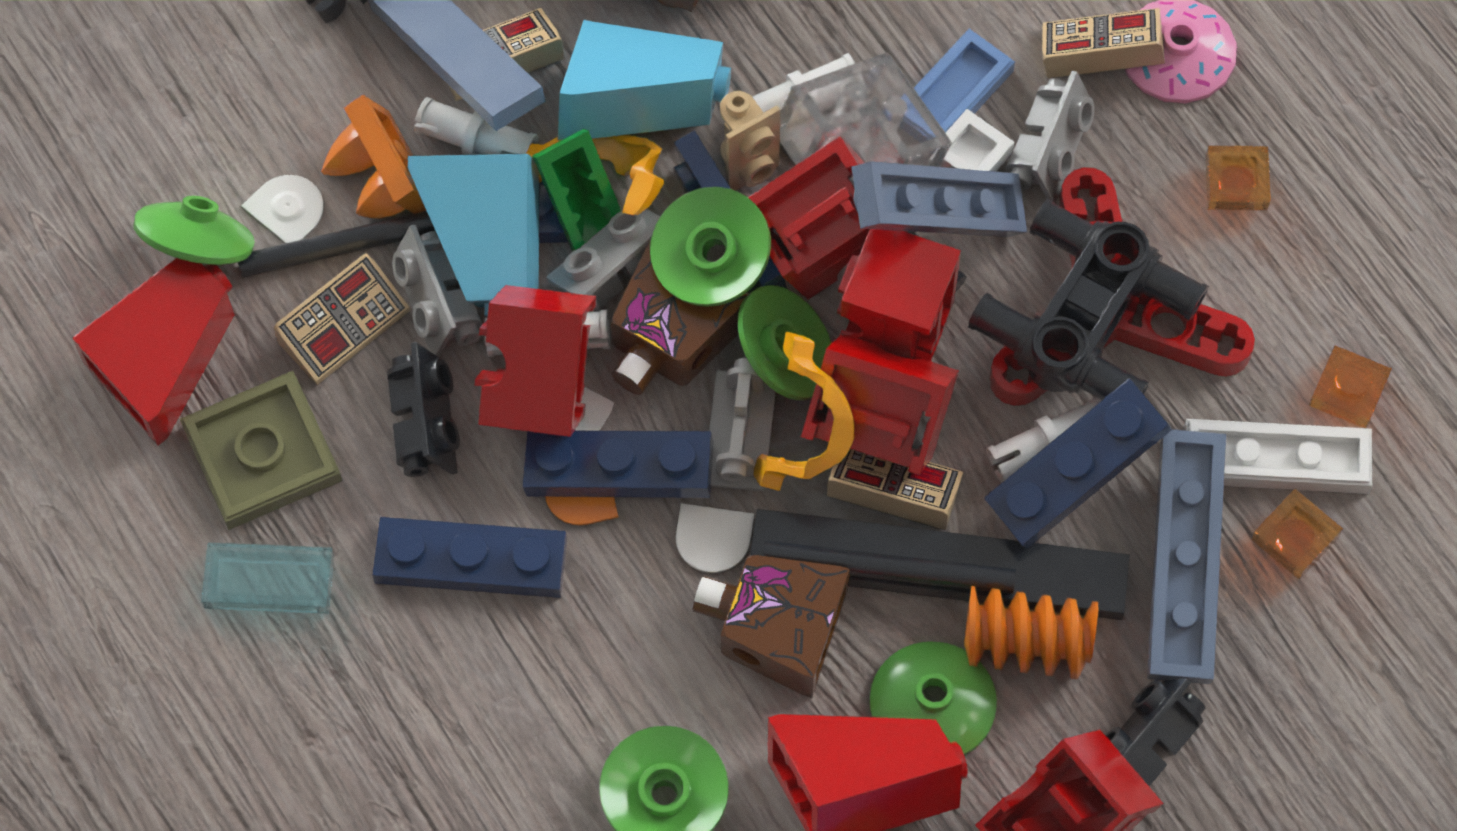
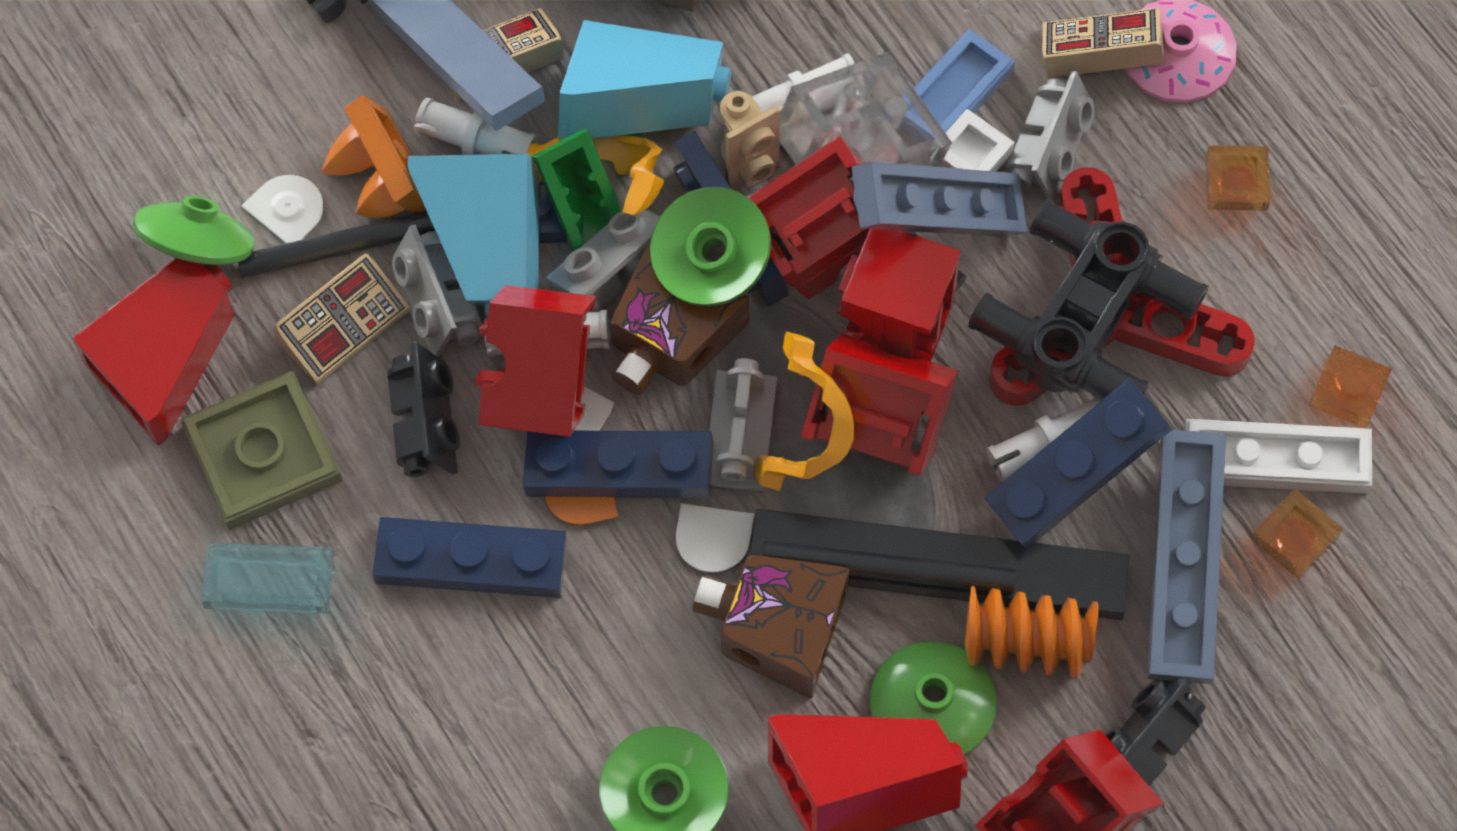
(762, 328): bright green dish -> none
(894, 490): slope -> none

